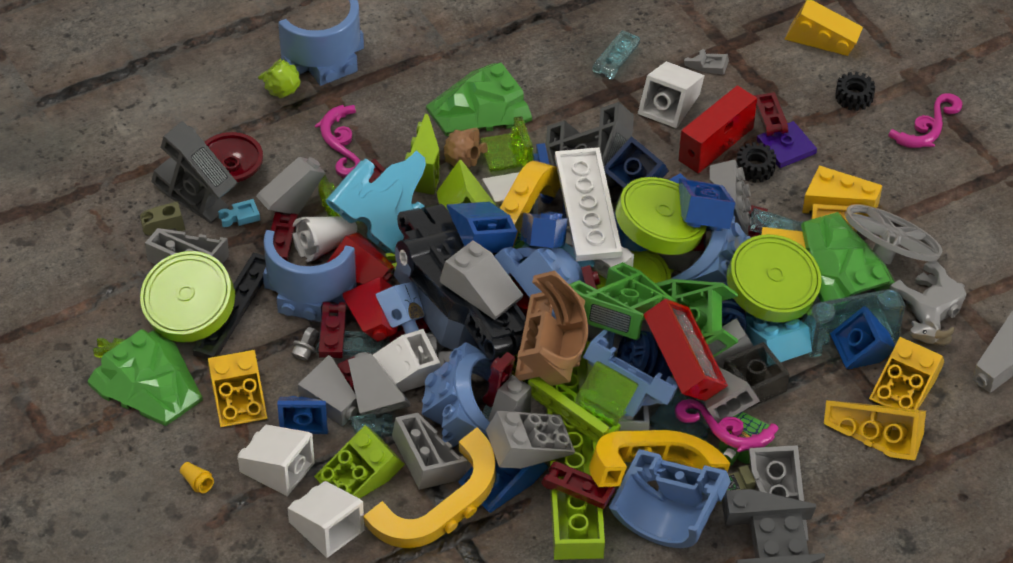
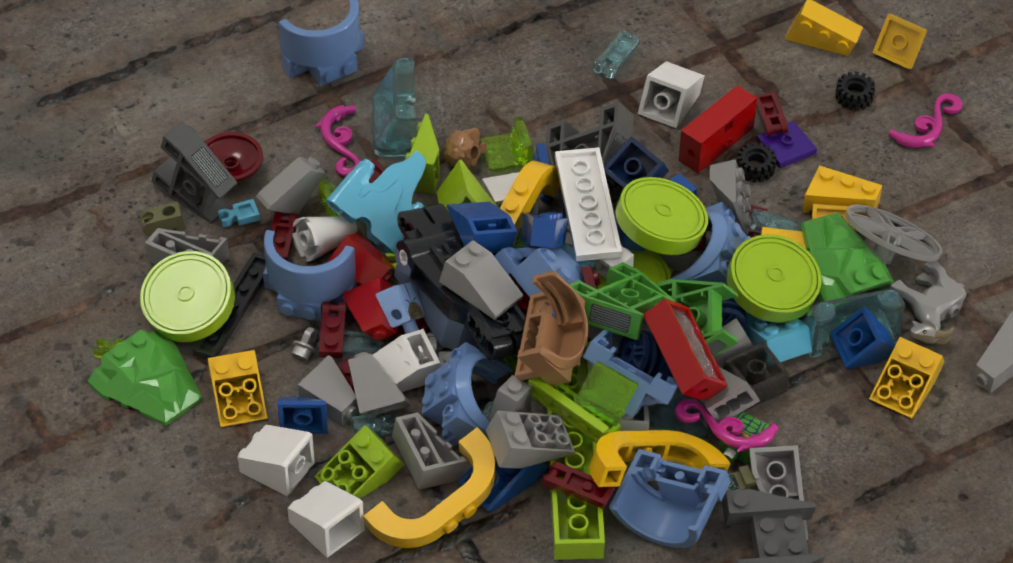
(197, 477): yellow cone -> none
(281, 79): lime animal -> none
(392, 118): none -> clear light blue windscreen
(480, 100): bright green wedge -> none
(500, 373): dark red plate -> none
(705, 204): blue slope -> none
(708, 62): light grey slope -> none
(885, 428): yellow wedge -> none
(899, 41): none -> yellow tile

